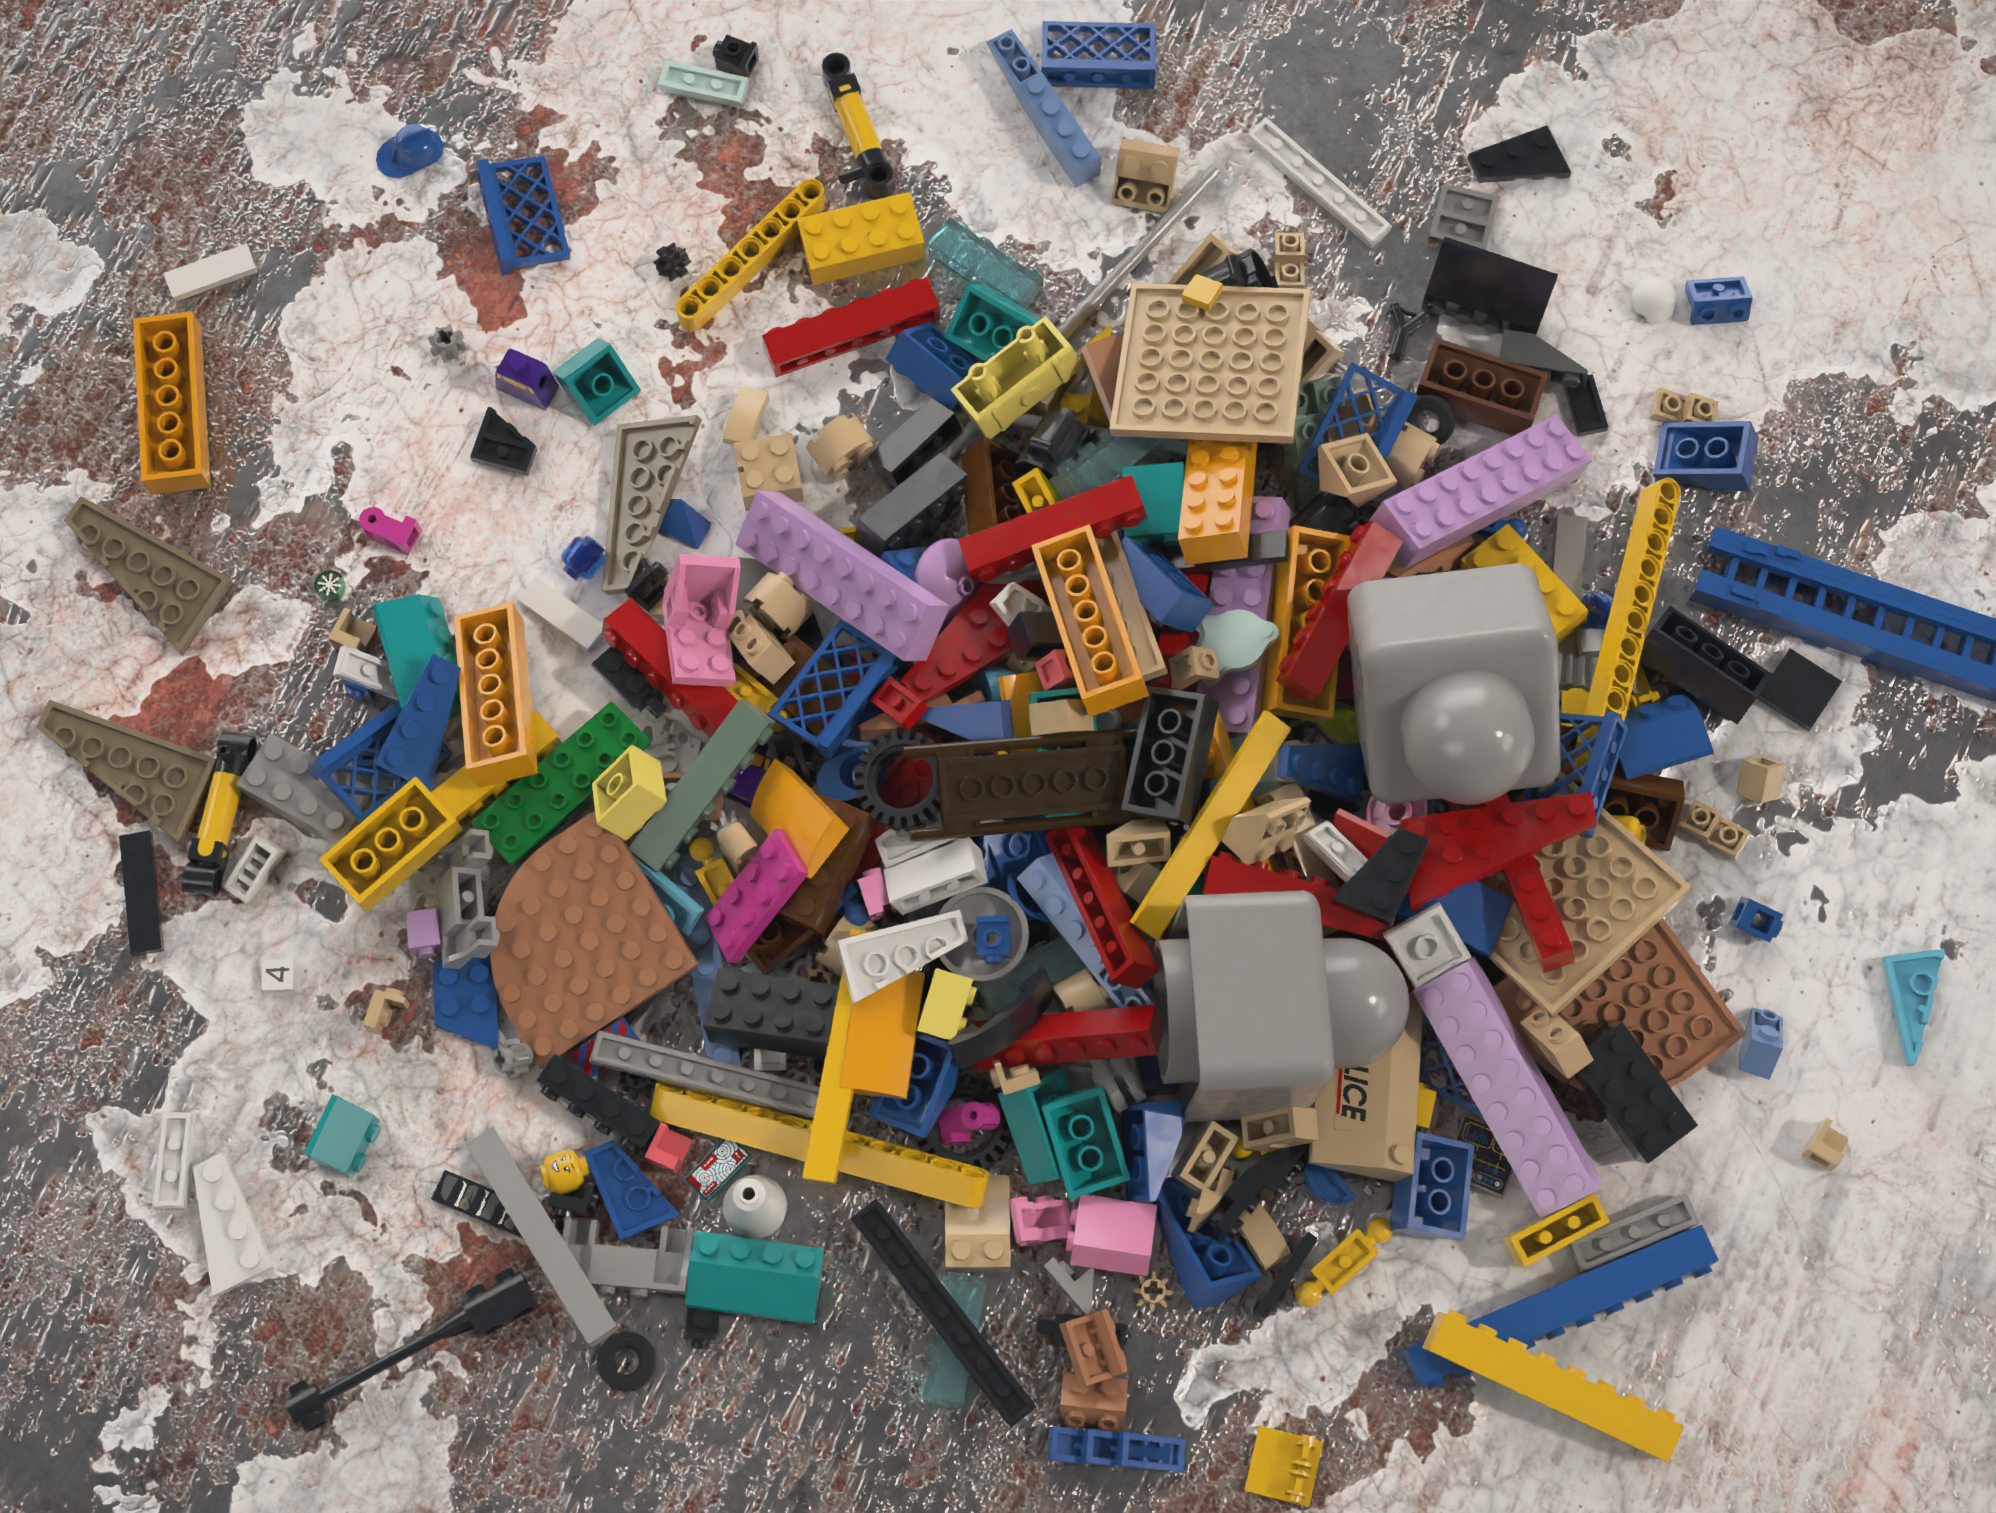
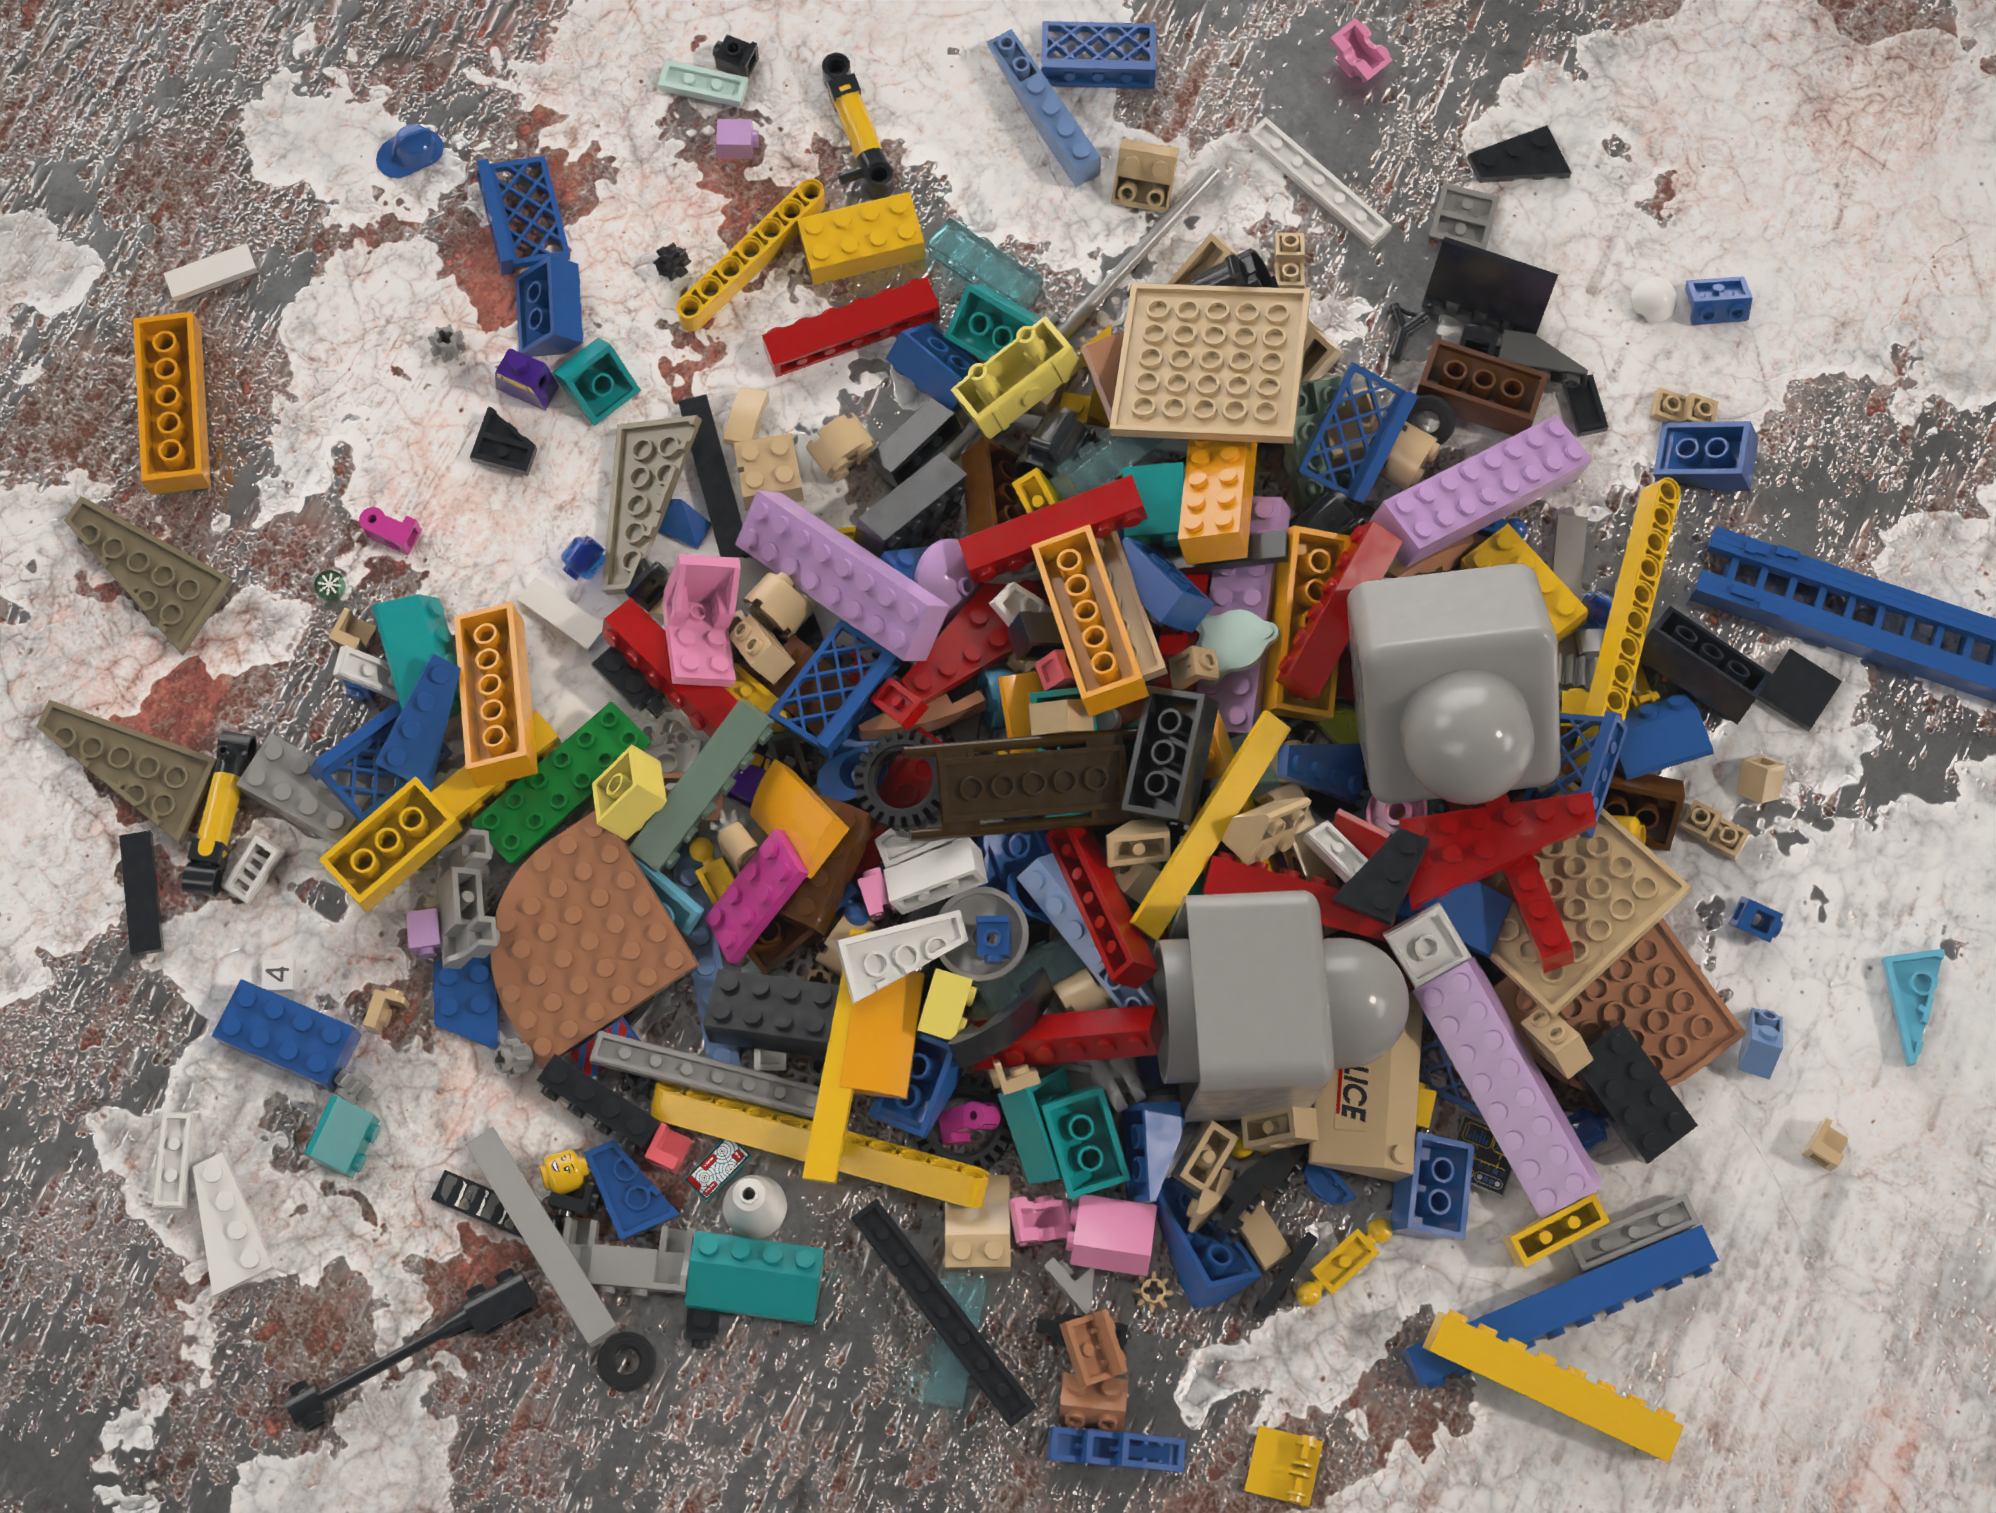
(286, 1035): none -> blue brick
(353, 1086): none -> light grey gear
(549, 308): none -> blue slope
(714, 478): none -> black tile
(736, 139): none -> lavender brick
(974, 720): blue slope -> none
(1202, 292): yellow tile -> none
(1354, 469): tan slope -> none
(1357, 52): none -> bright pink cylinder
(1480, 340): none -> black bracket
(1589, 1128): none -> clear blue head

